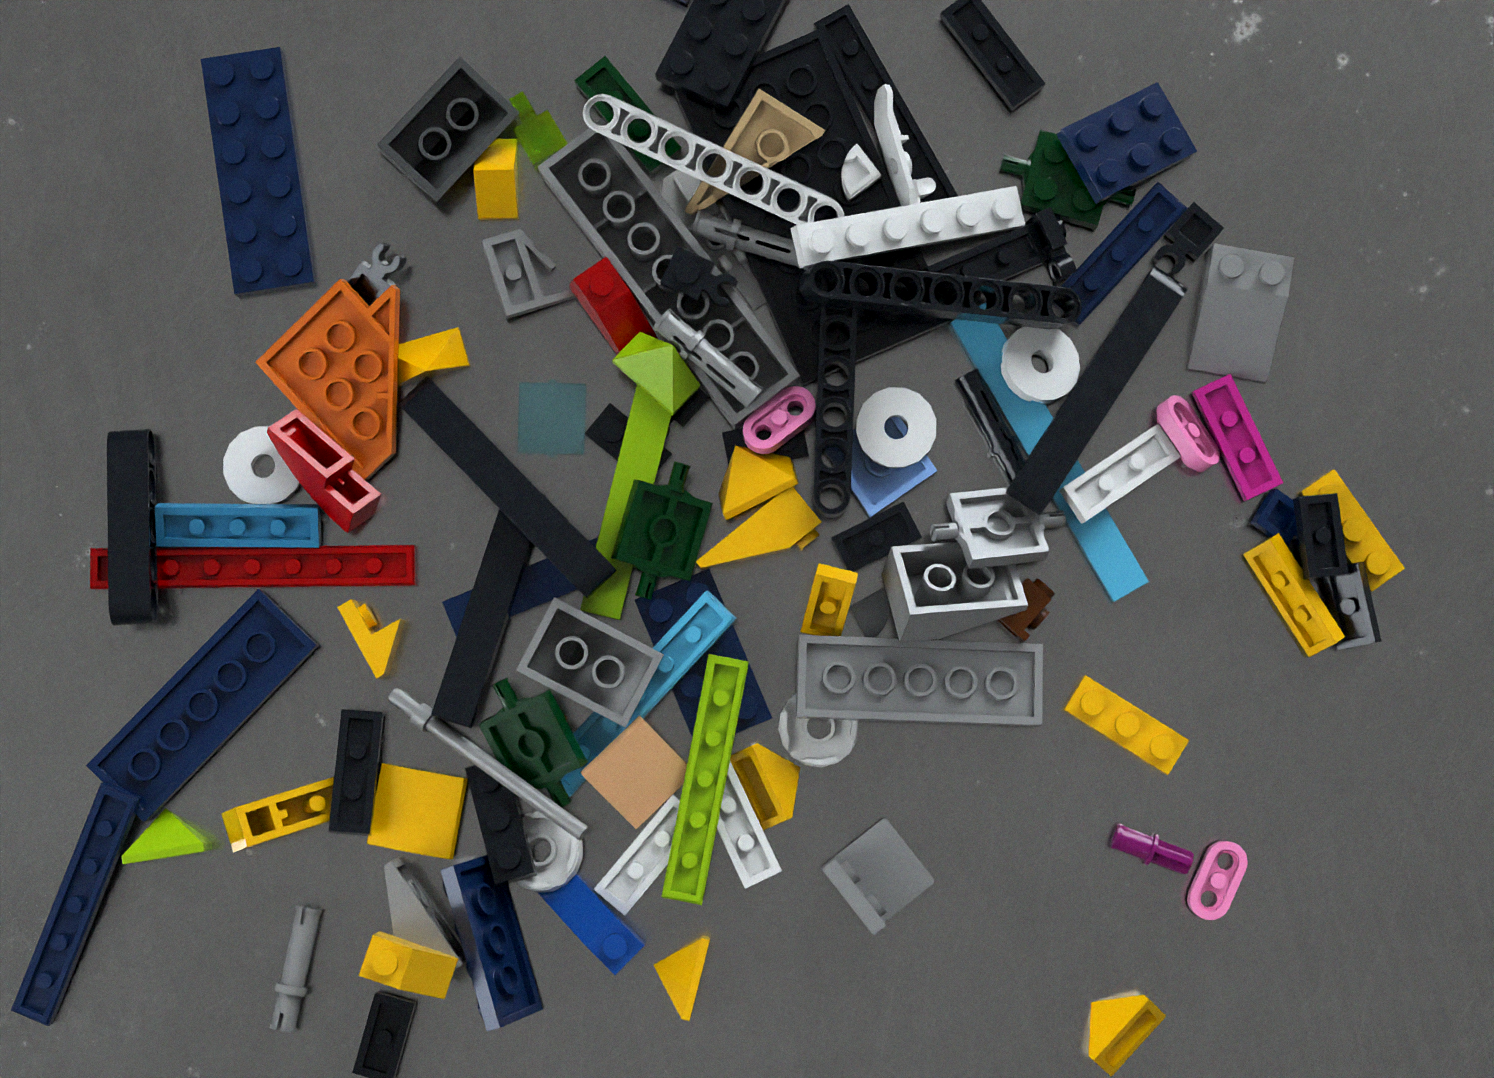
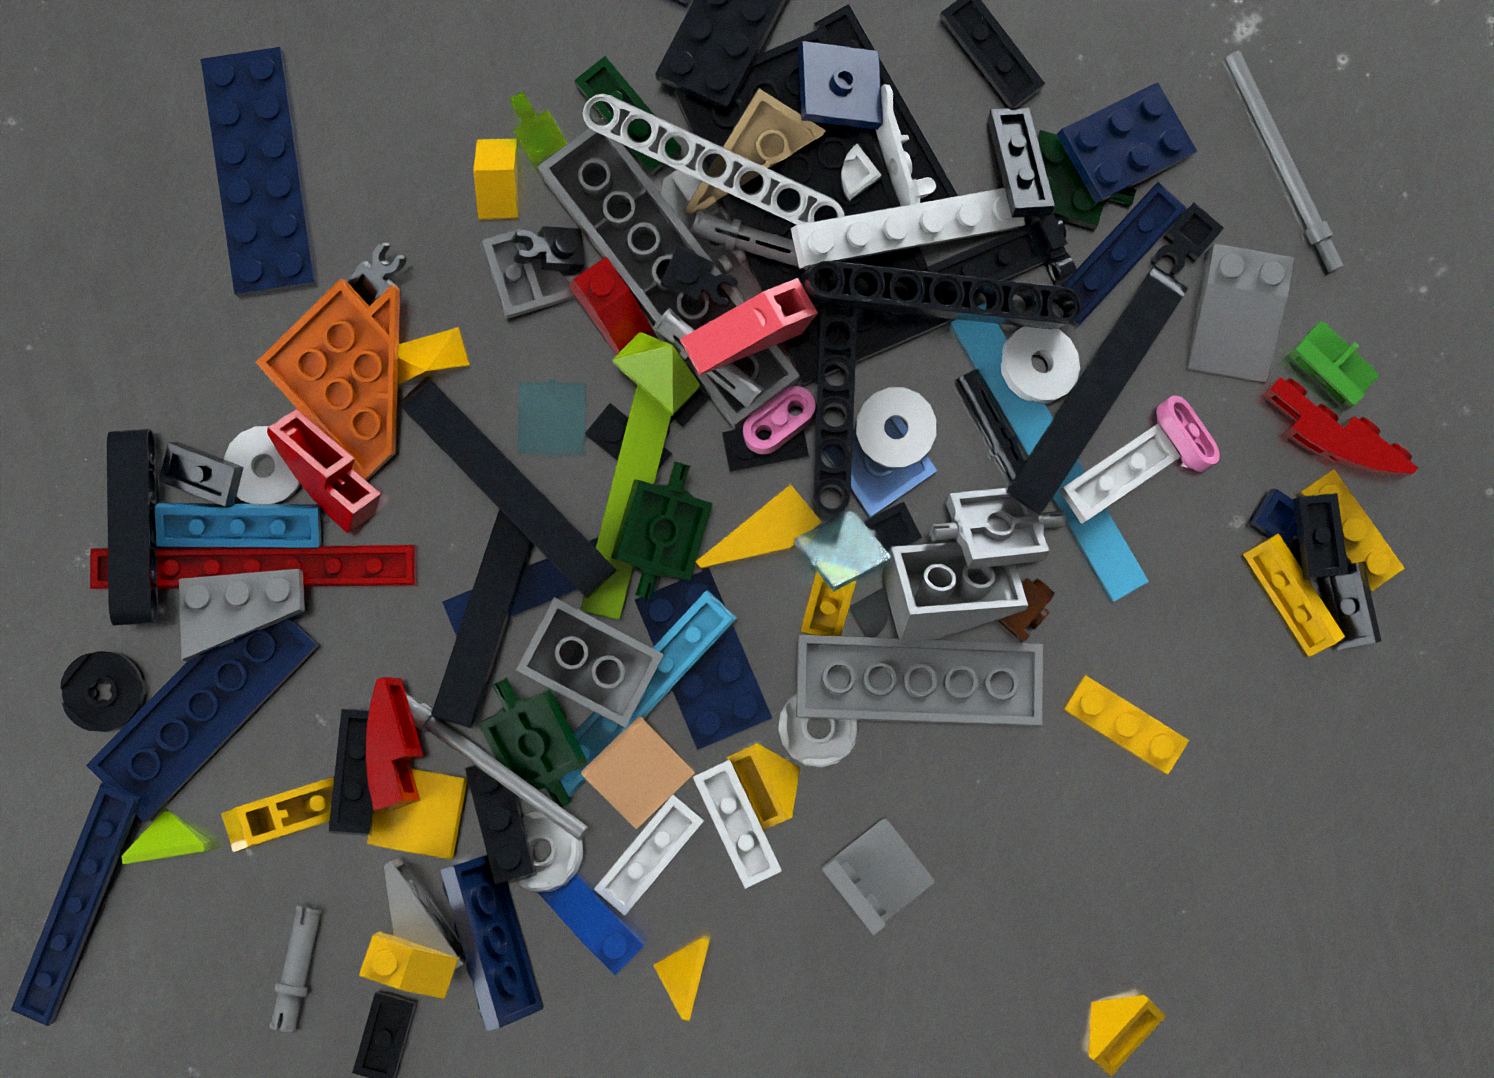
(78, 691): none -> black plate
(201, 474): none -> black plate
(232, 605): none -> light grey wing
(377, 647): yellow slope -> none
(390, 747): none -> red slope
(447, 129): dark grey slope -> none
(556, 247): none -> black plate
(705, 779): lime tile -> none
(751, 327): none -> coral slope
(754, 479): yellow slope -> none
(840, 85): none -> plate
(842, 550): none -> clear light blue piece
(1020, 162): none -> plate
(1152, 849): magenta axle -> none
(1219, 881): bright pink plate -> none
(1237, 437): dark pink plate -> none
(1318, 231): none -> light grey bar
(1334, 365): none -> bright green panel
(1350, 445): none -> red slope

